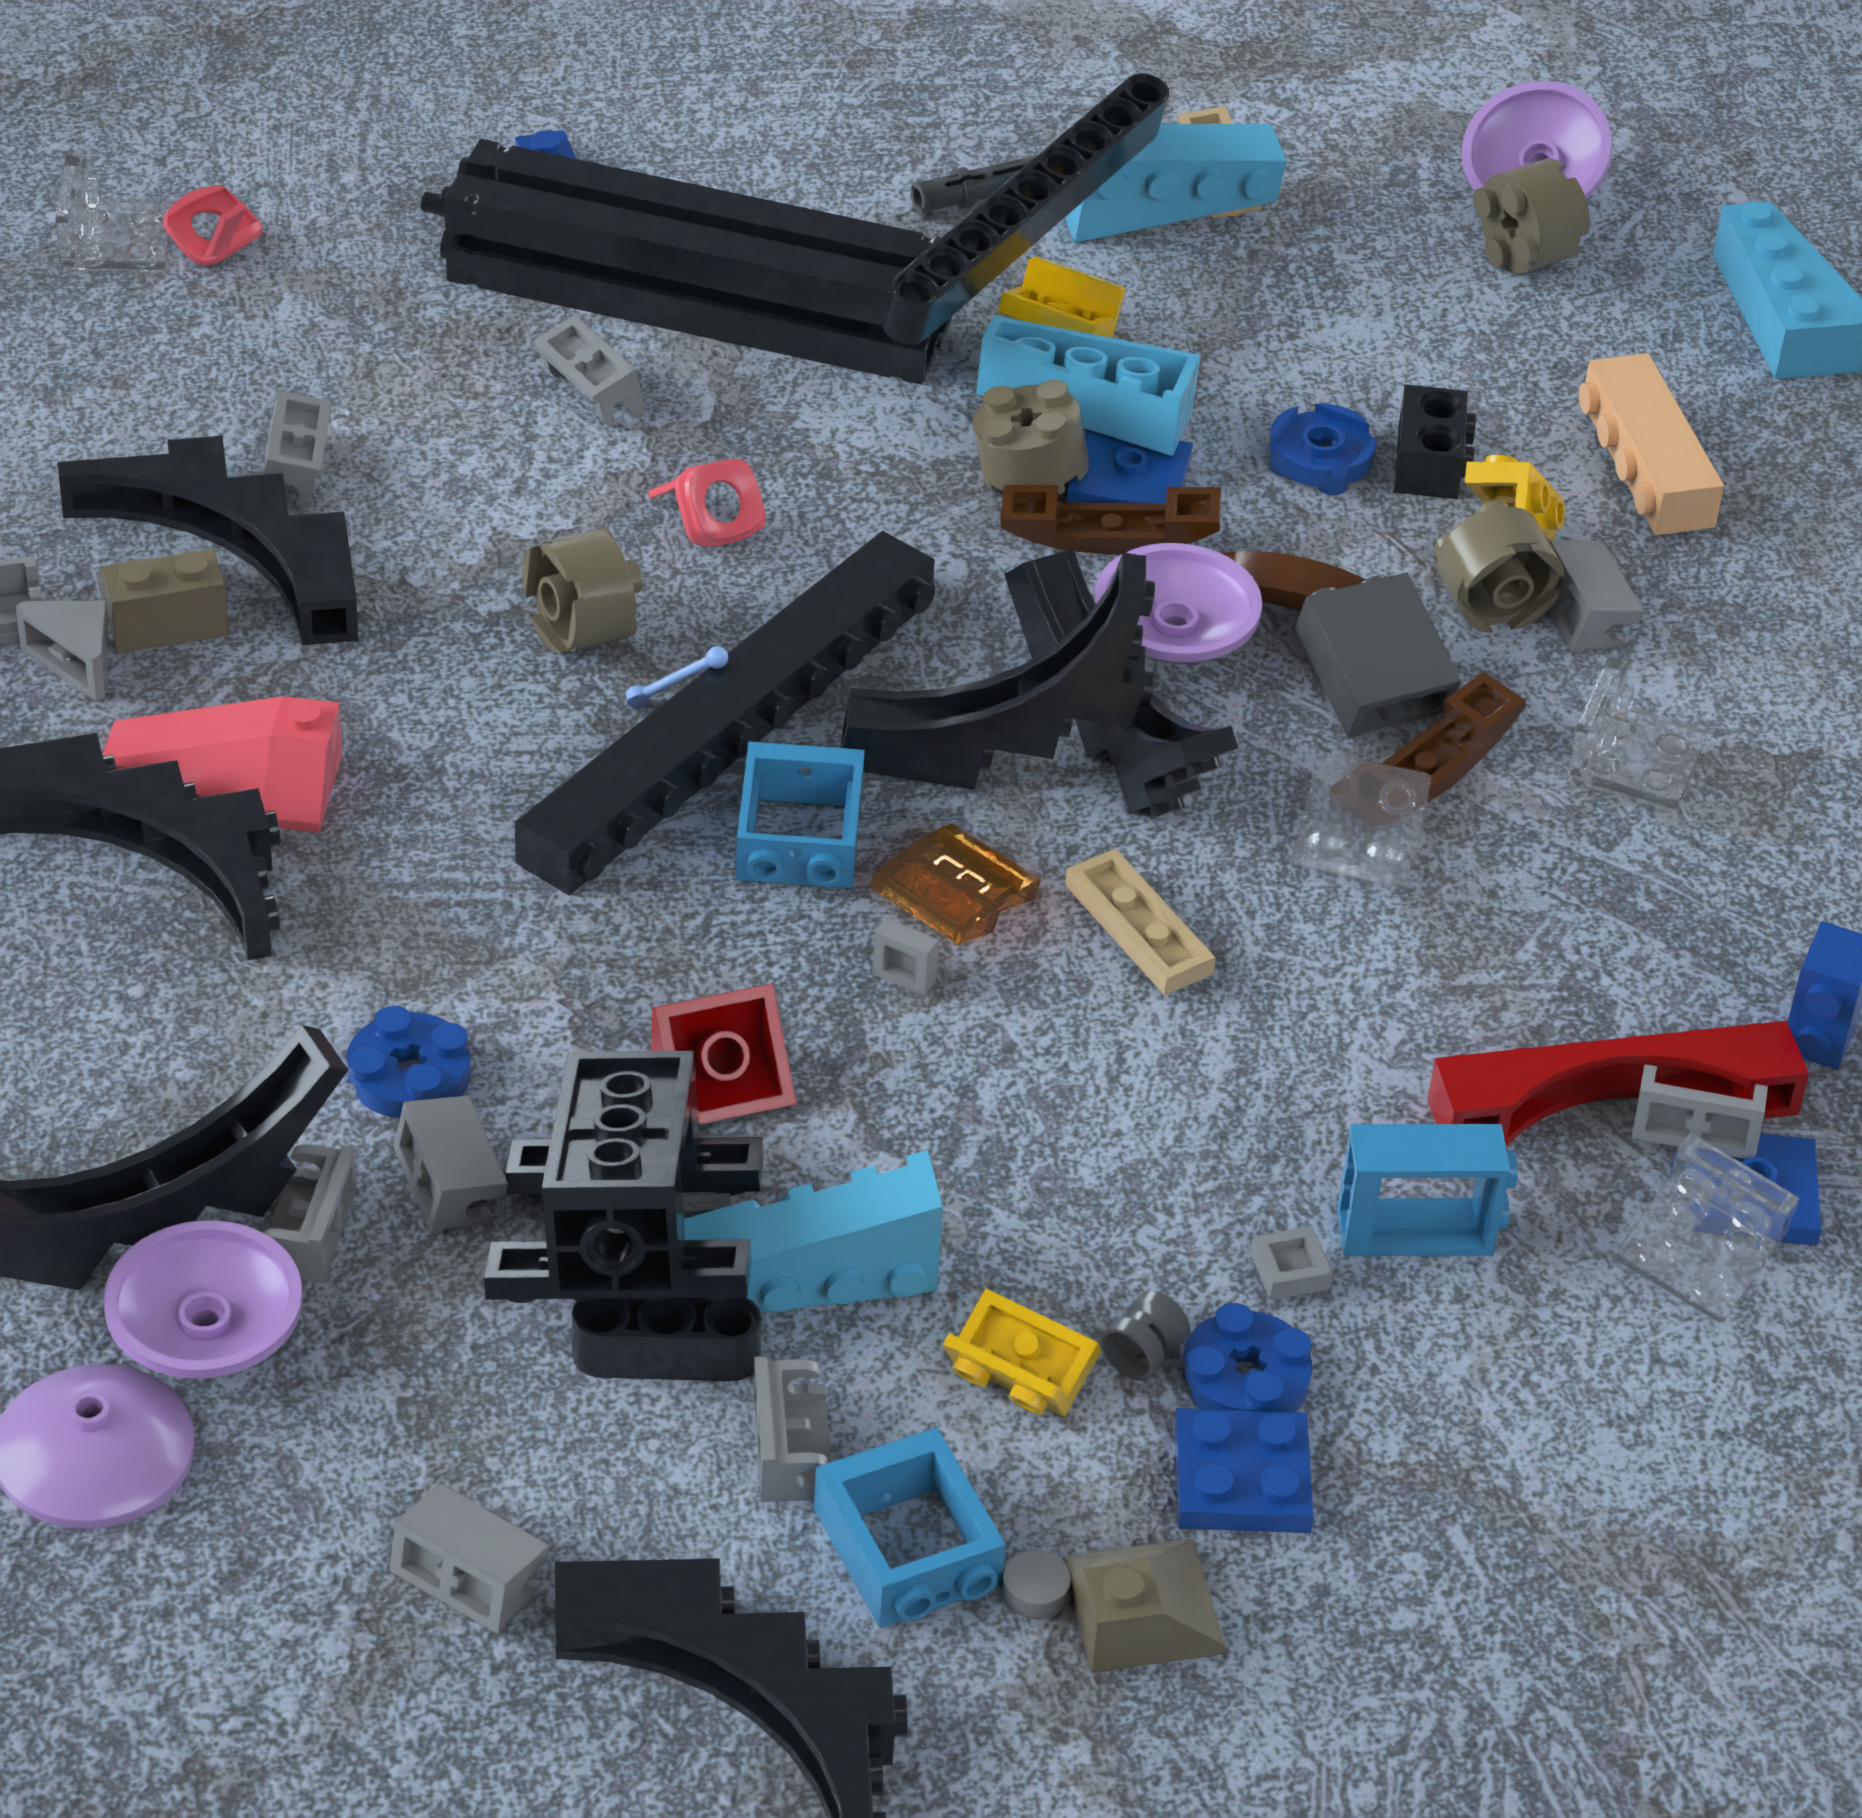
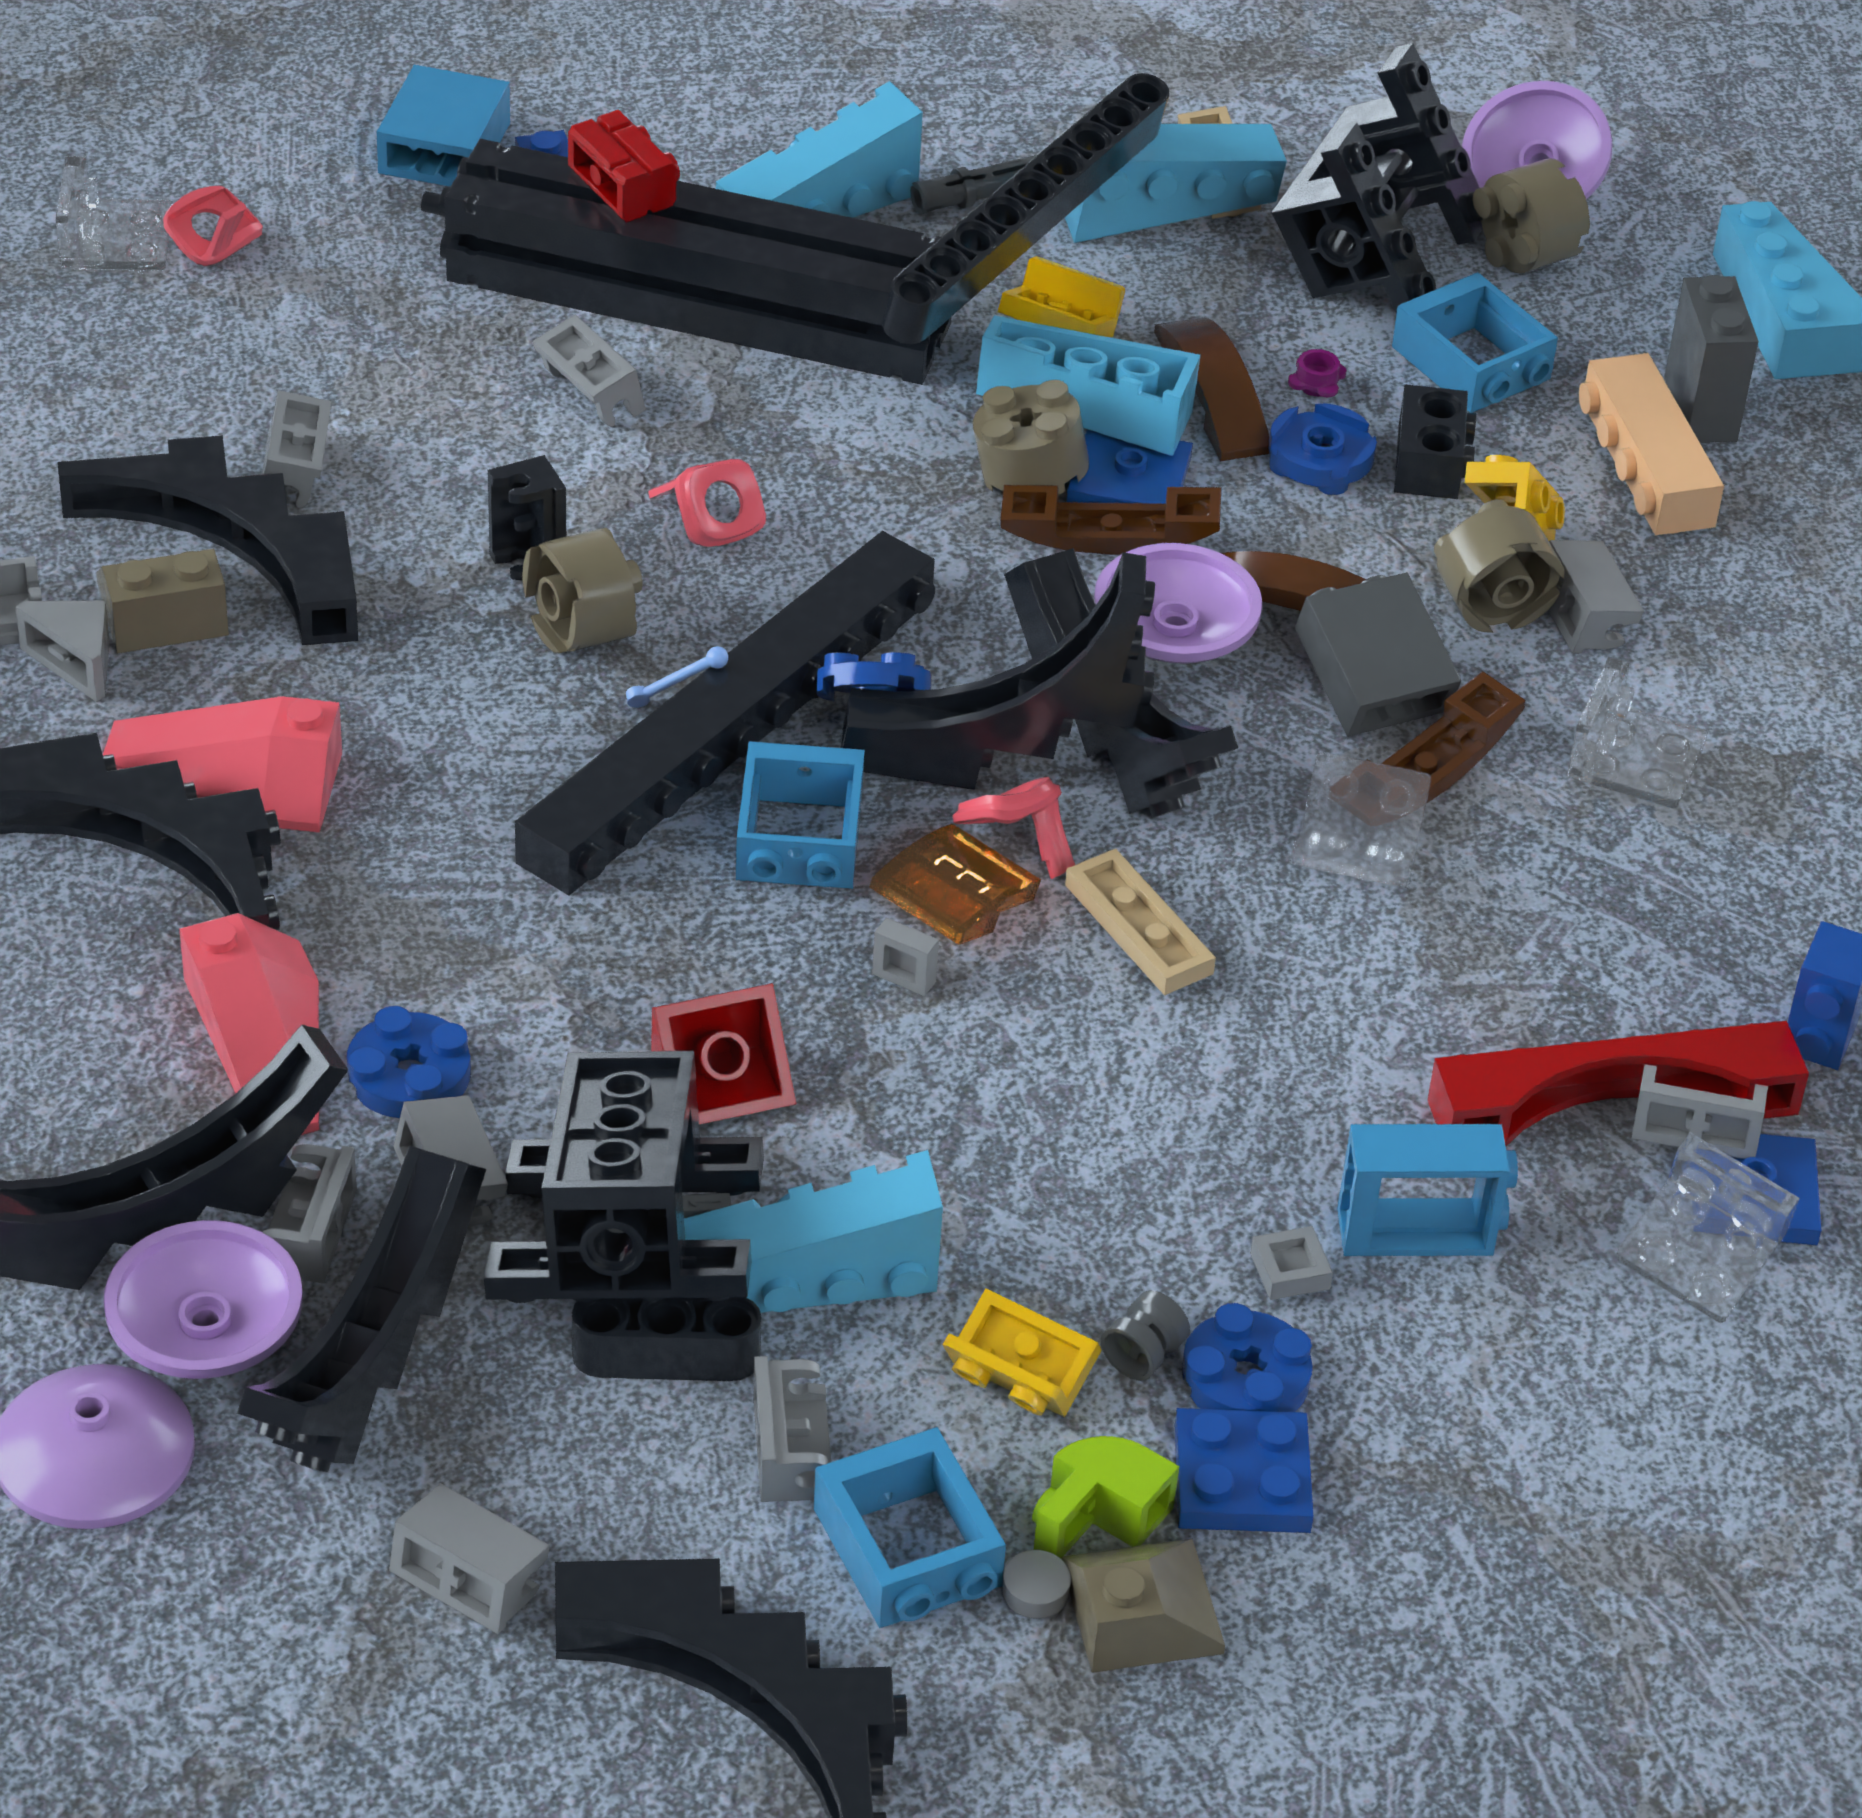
(249, 991): none -> coral wedge
(329, 1390): none -> black arch
(440, 122): none -> dark azure brick
(524, 509): none -> black hinge
(623, 165): none -> red brick
(845, 167): none -> medium azure wedge
(894, 673): none -> blue plate
(1030, 798): none -> coral piece
(1106, 1485): none -> lime brick
(1223, 388): none -> reddish brown slope
(1317, 373): none -> magenta plate
(1363, 179): none -> black piece
(1474, 302): none -> dark azure window
(1711, 357): none -> dark grey brick

